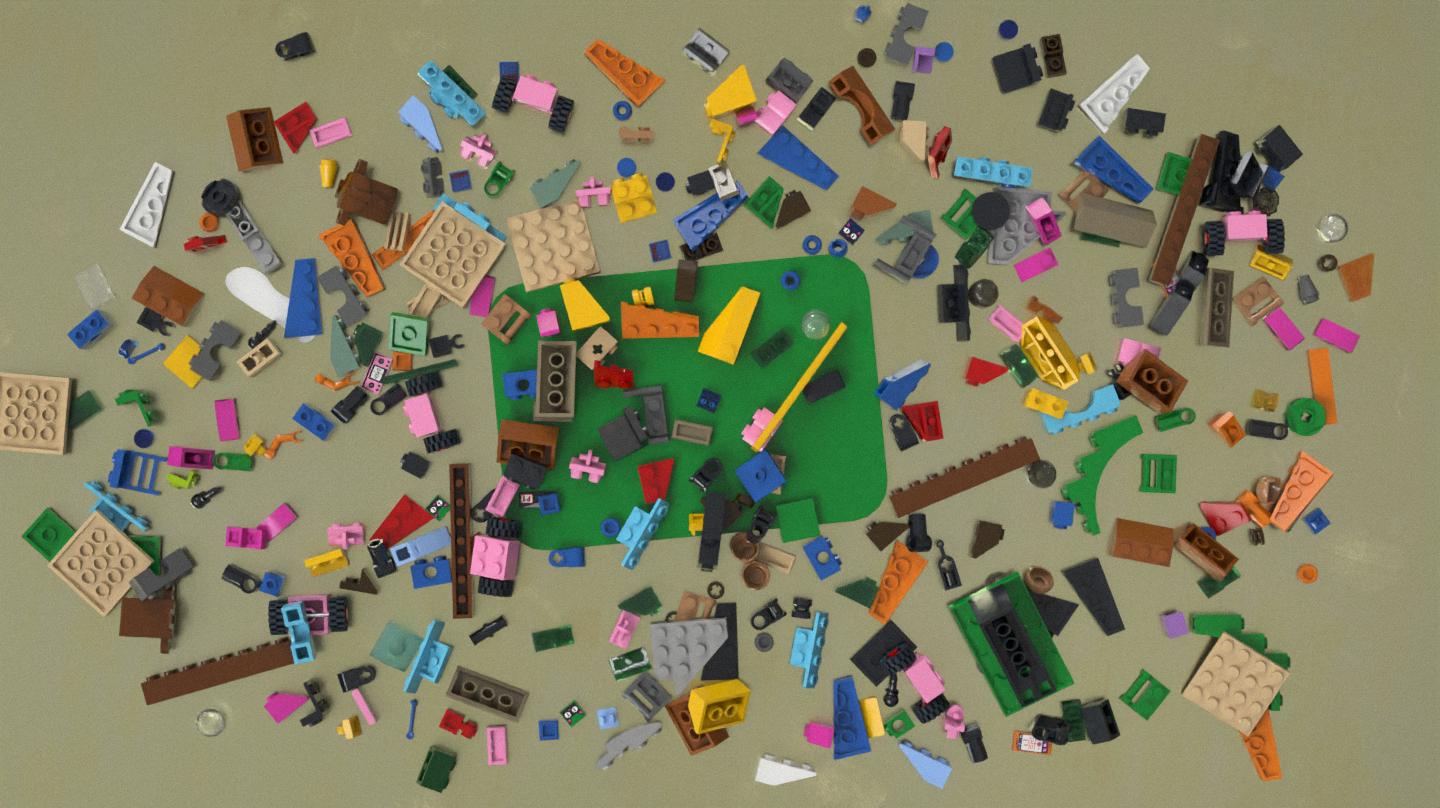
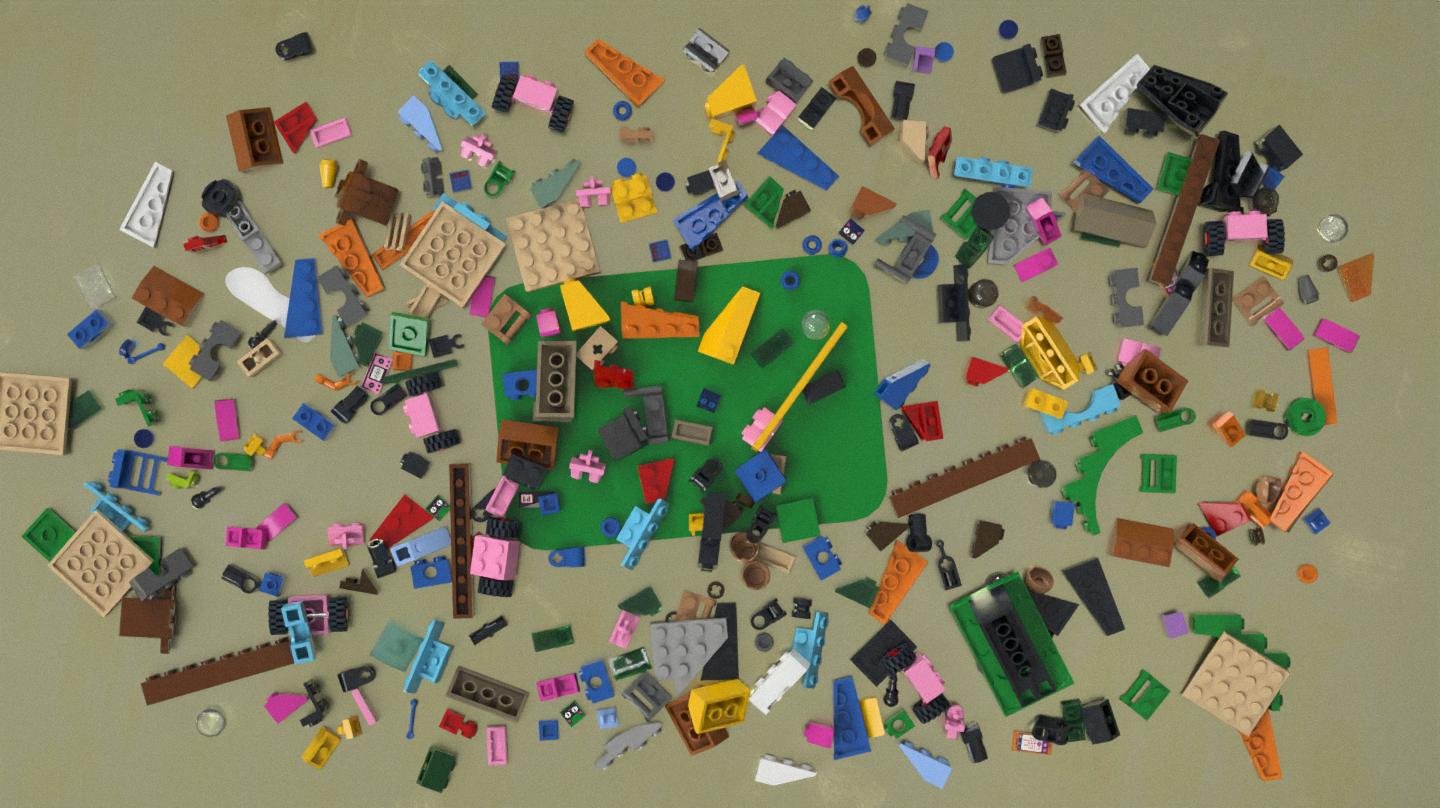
(321, 748): none -> yellow slope
(558, 687): none -> dark pink slope
(596, 669): none -> blue brick
(778, 680): none -> white wedge
(1183, 98): none -> black wedge

